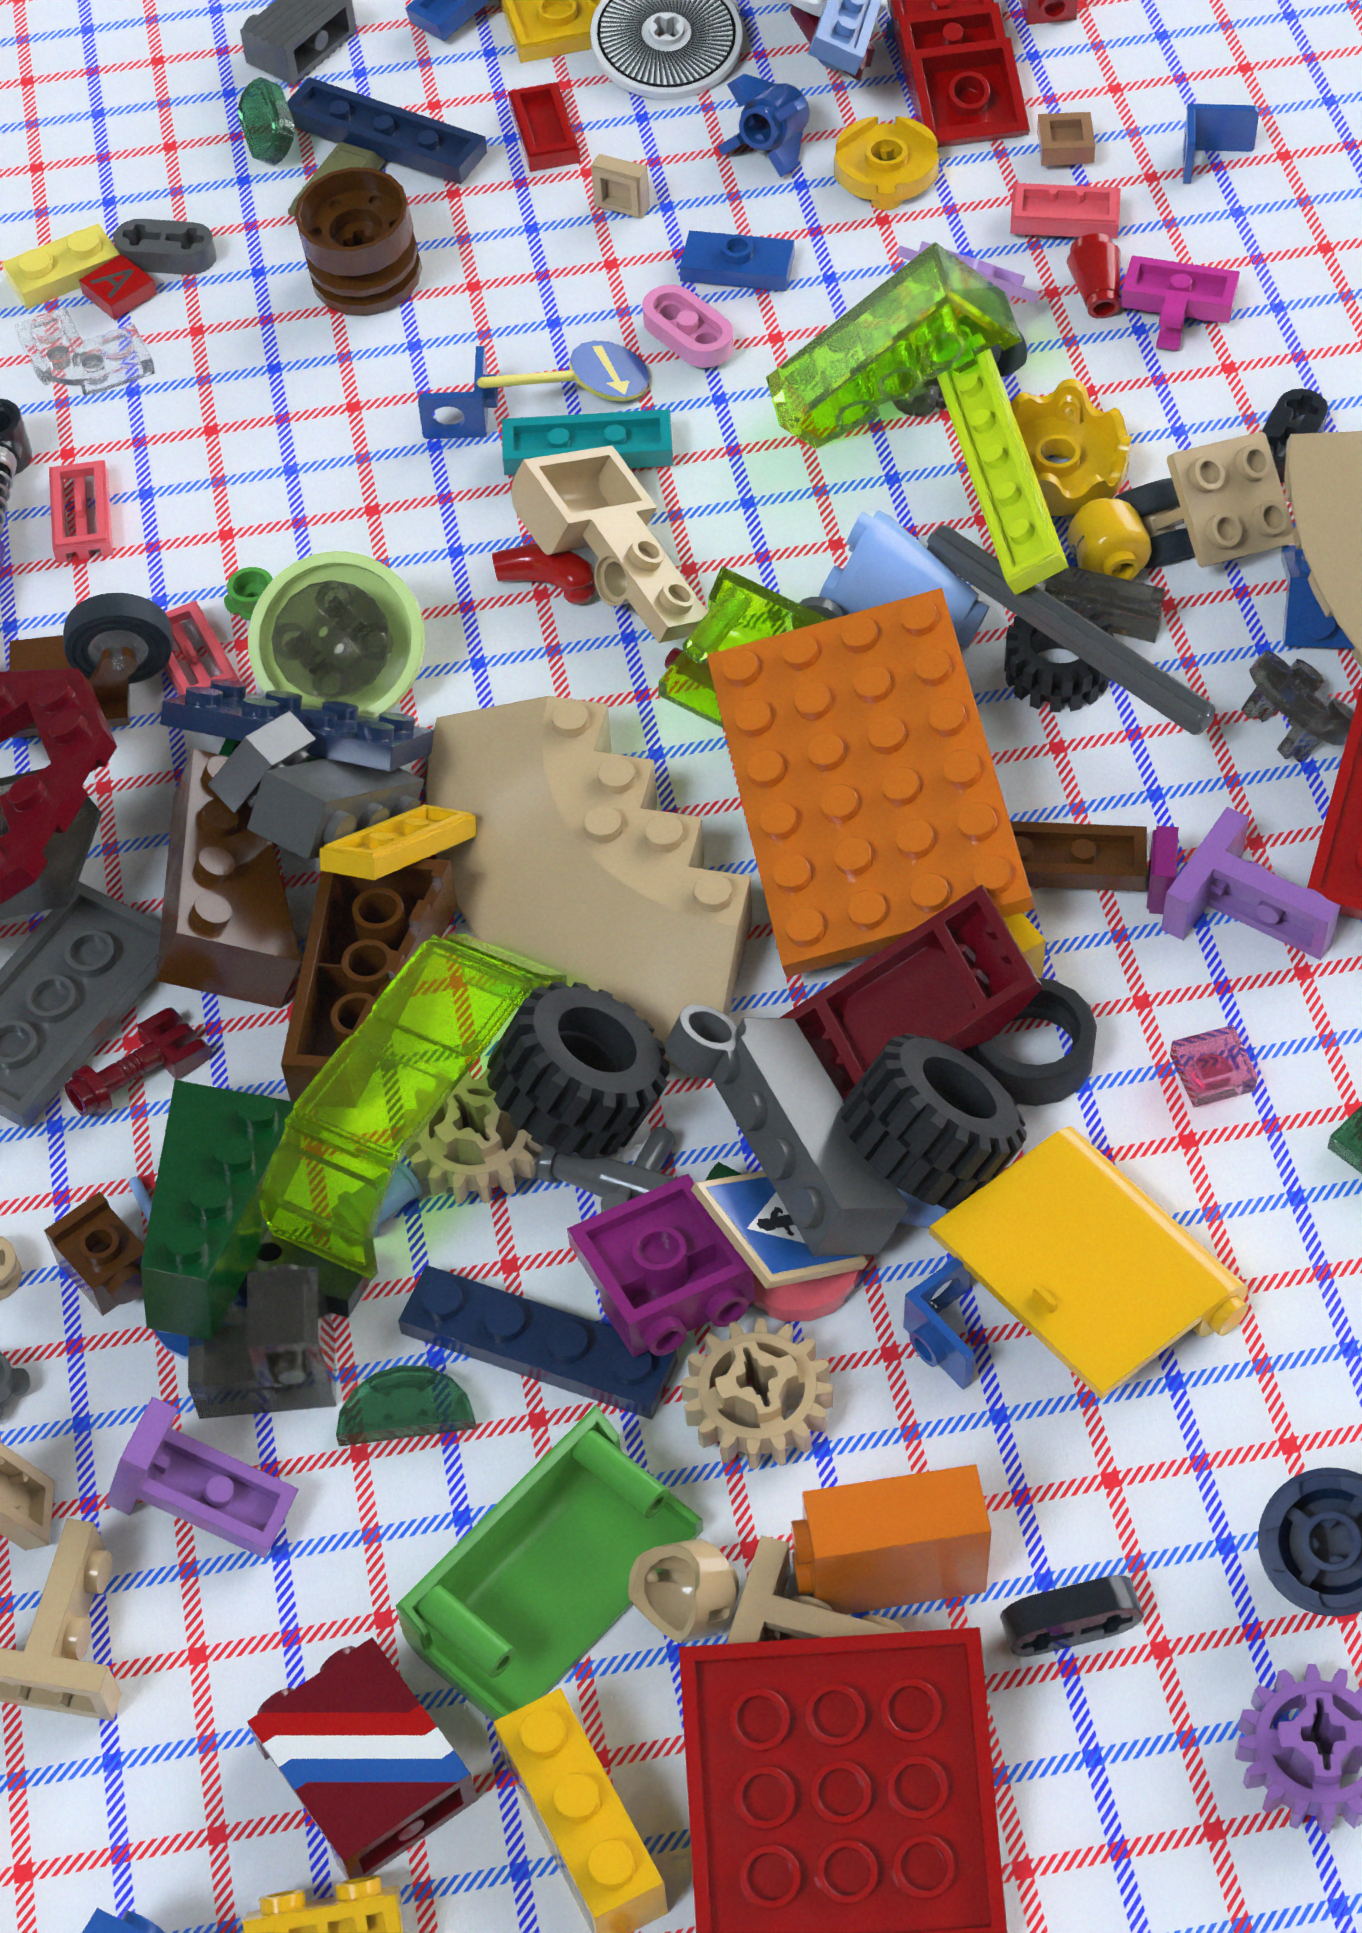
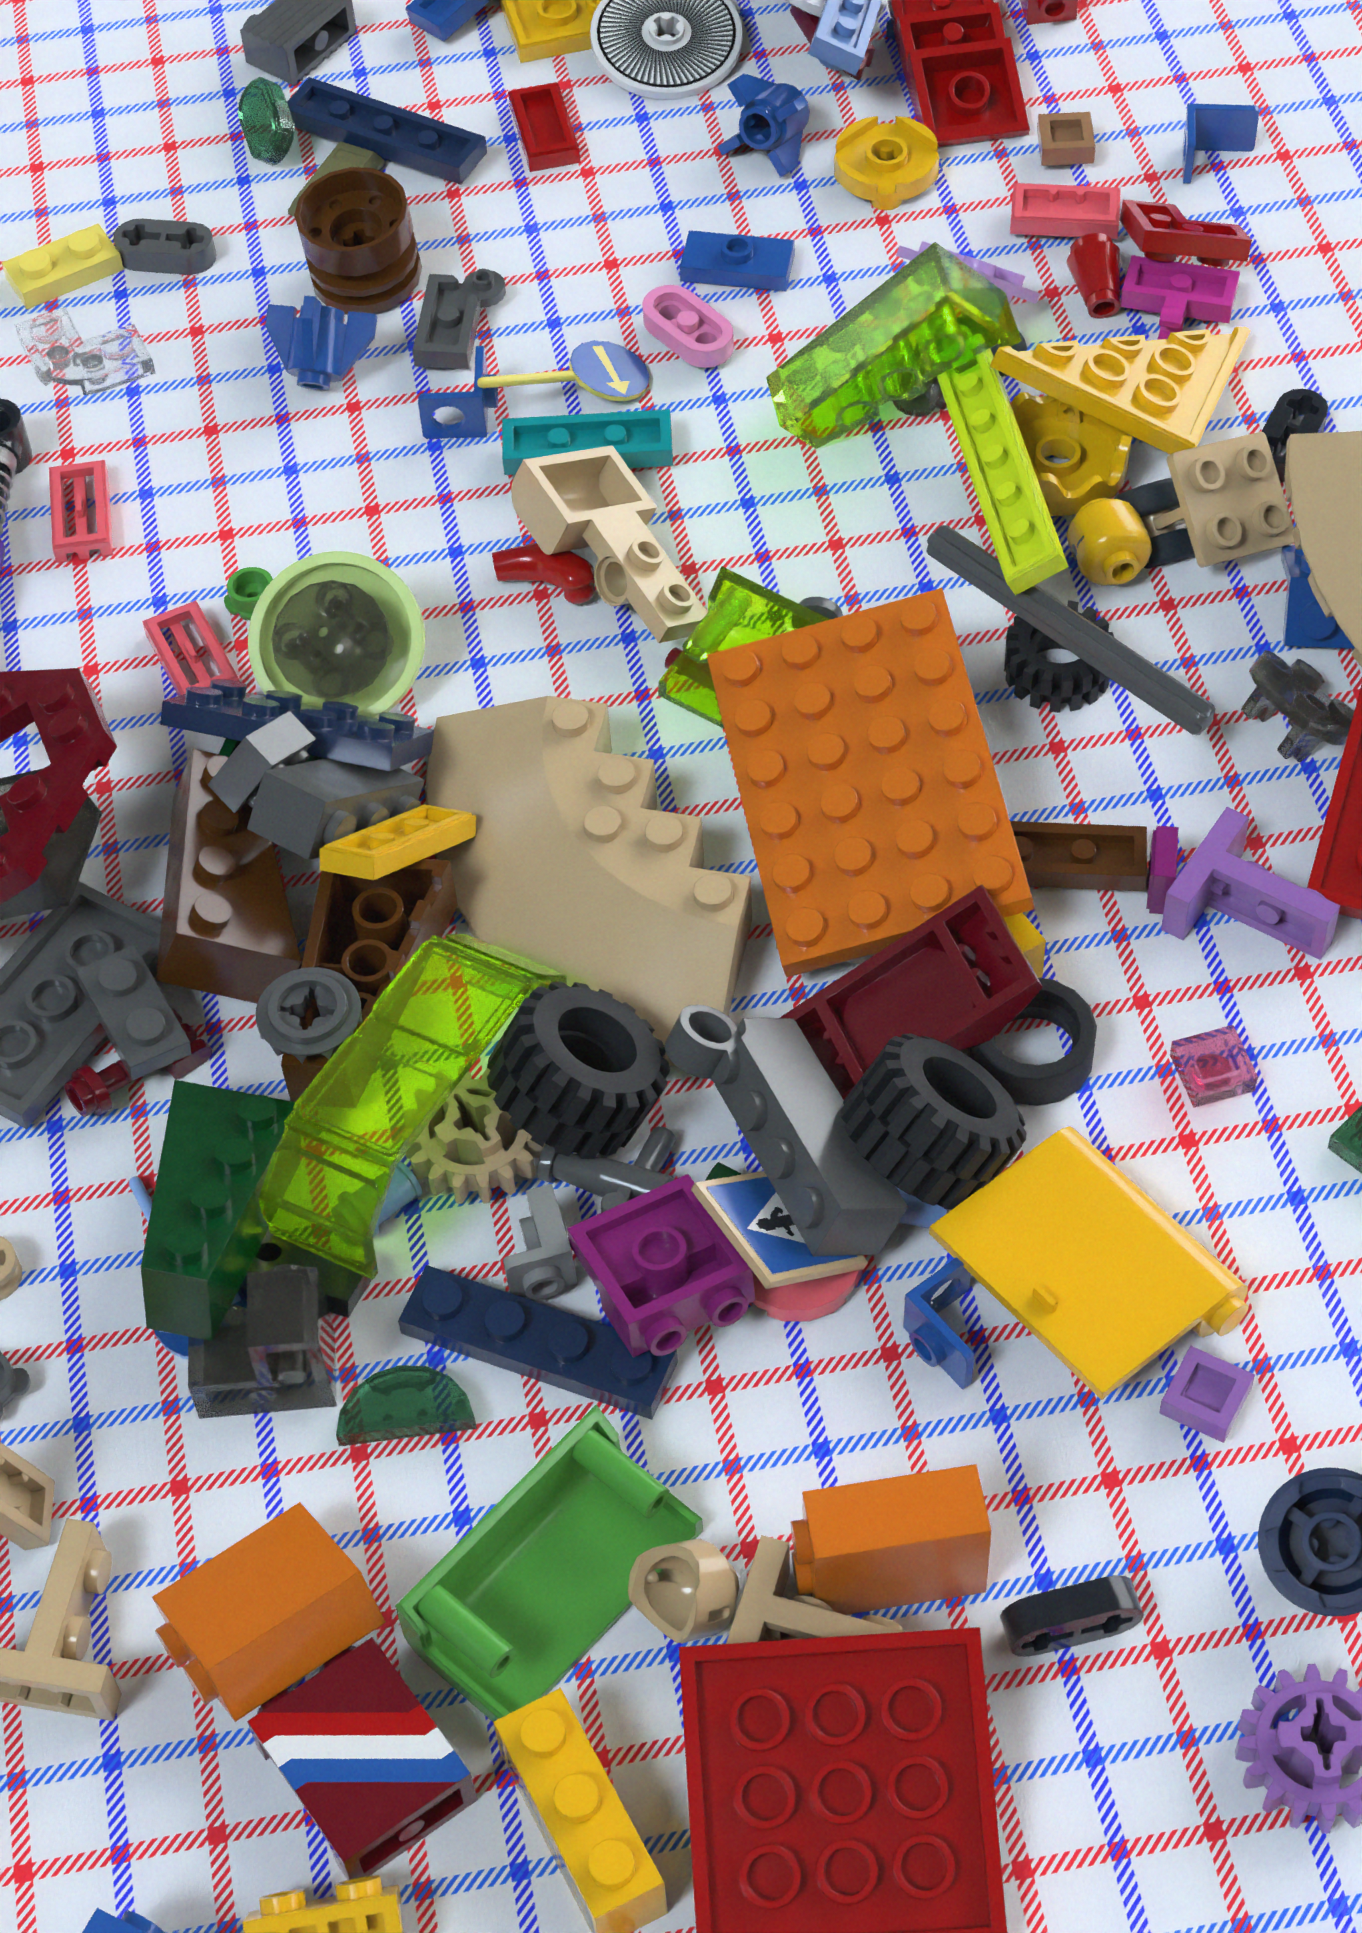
(98, 1253): reddish brown brick -> none
(111, 641): plate -> none
(117, 286): red tile -> none
(133, 1012): none -> dark grey plate
(199, 1484): medium lavender bracket -> none
(265, 1612): none -> orange brick
(291, 997): none -> dark grey gear
(318, 343): none -> blue brick
(452, 316): none -> dark grey hinge
(548, 1259): none -> light grey bracket
(620, 185): tan tile -> none
(735, 1412): tan gear -> none
(894, 565): light blue cone -> none
(1127, 605): clear smoke tile -> none
(1142, 387): none -> yellow tile
(1165, 233): none -> red plate
(1206, 1394): none -> medium lavender plate

